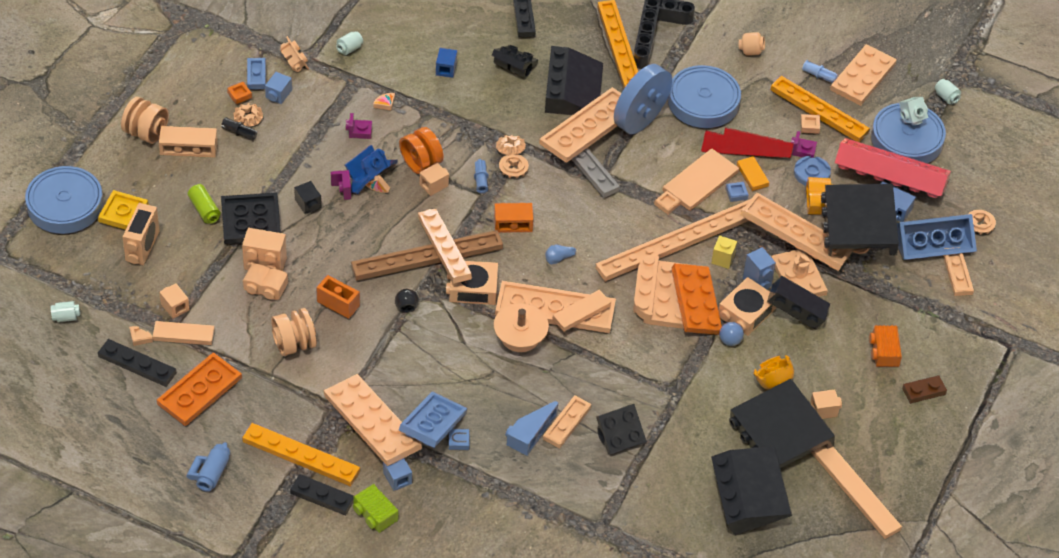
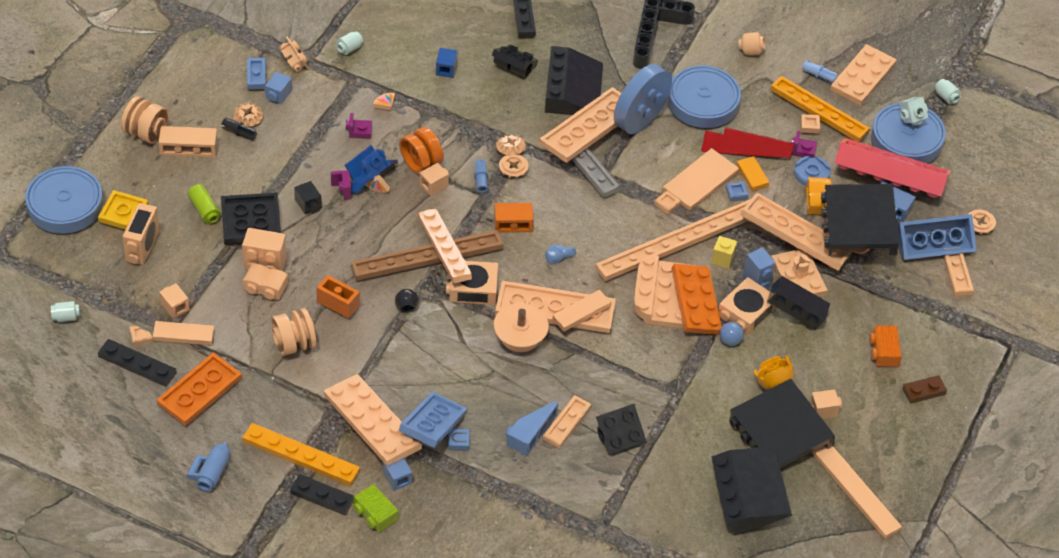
(239, 92): orange plate -> none
(617, 40): light orange plate -> none

